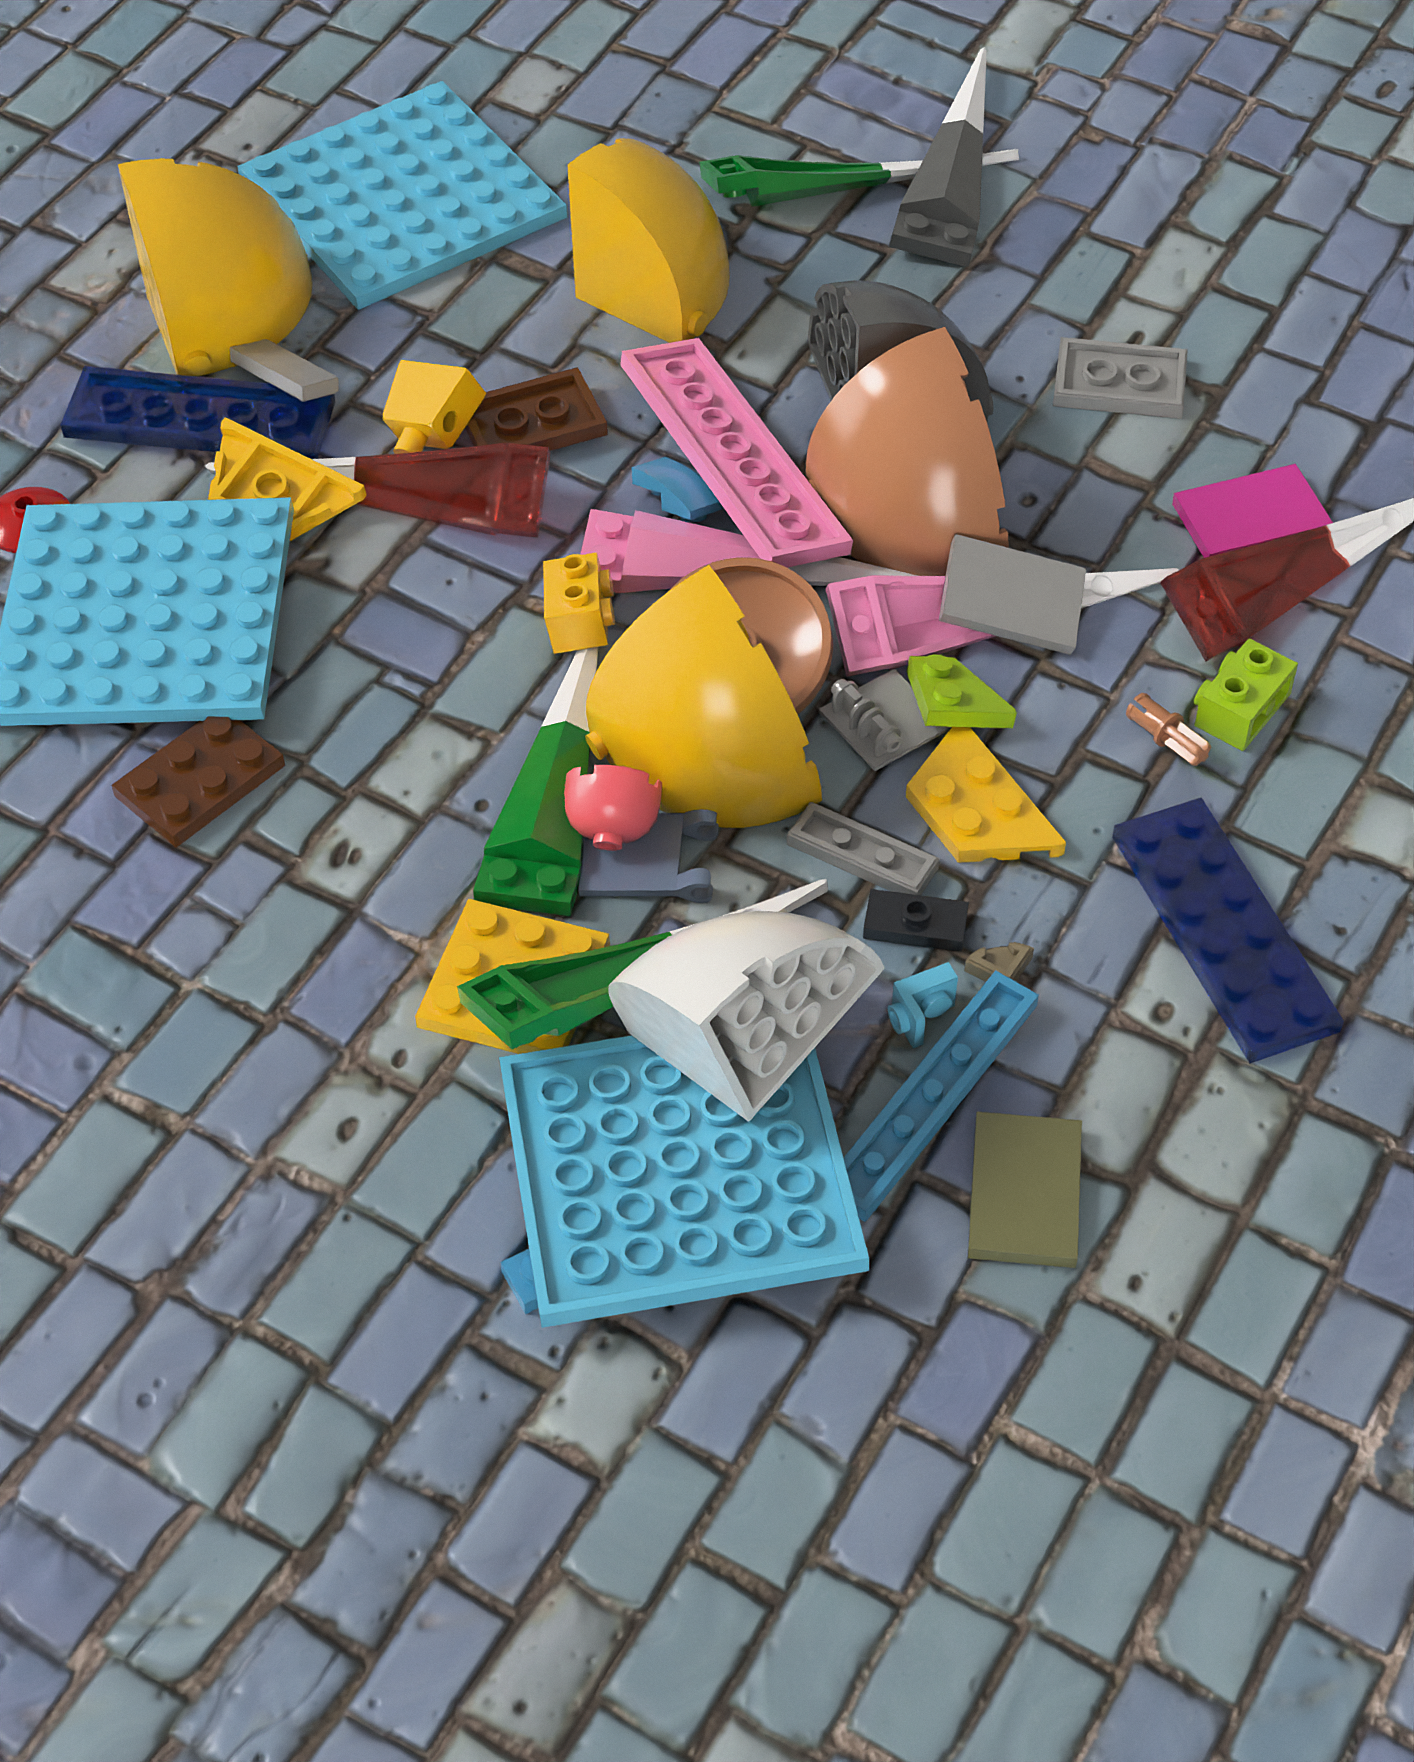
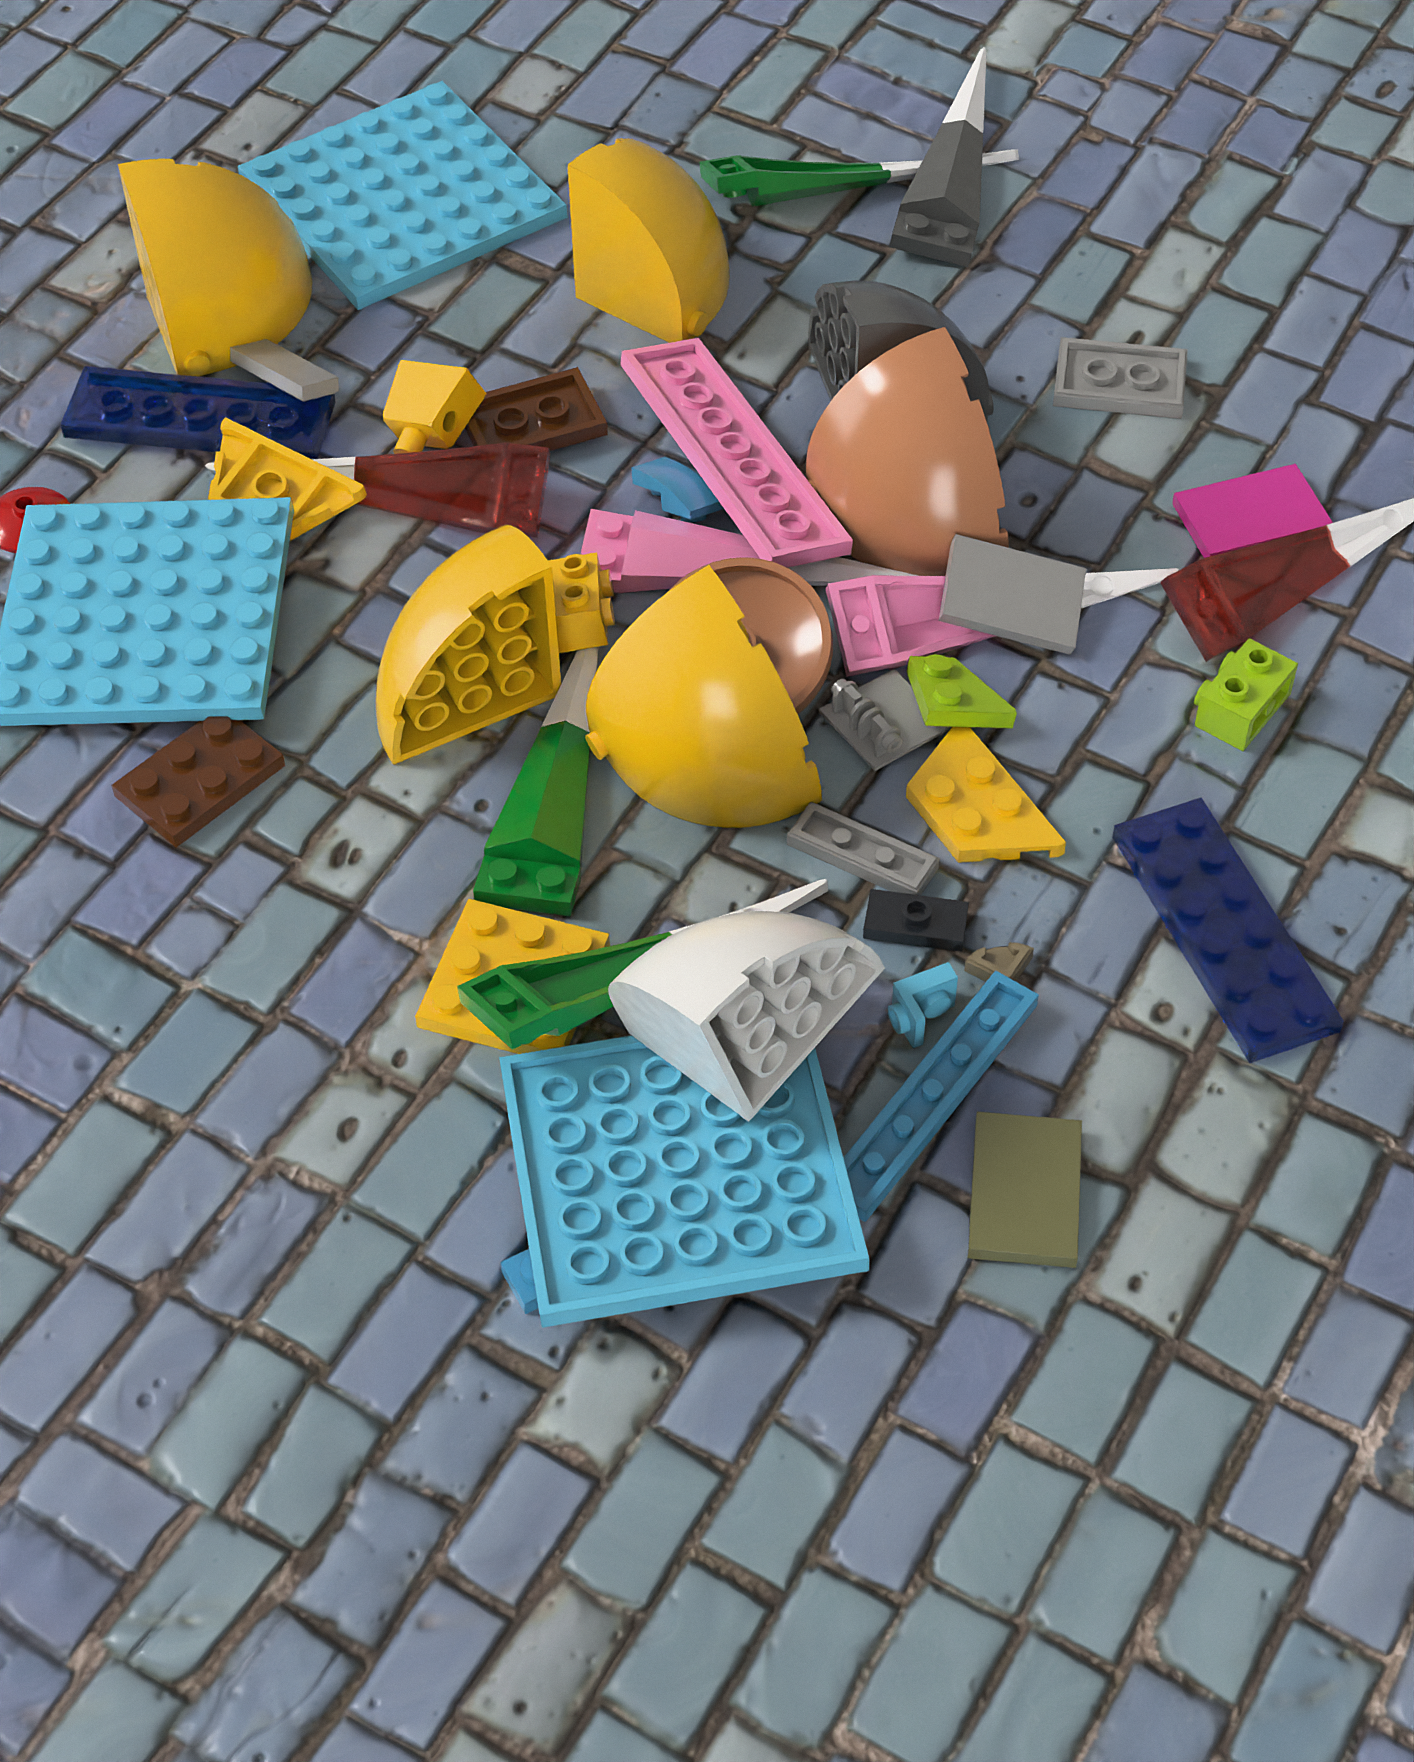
(470, 646): none -> yellow brick
(611, 804): coral cylinder -> none
(652, 862): sand blue flag -> none
(1169, 730): nougat axle -> none

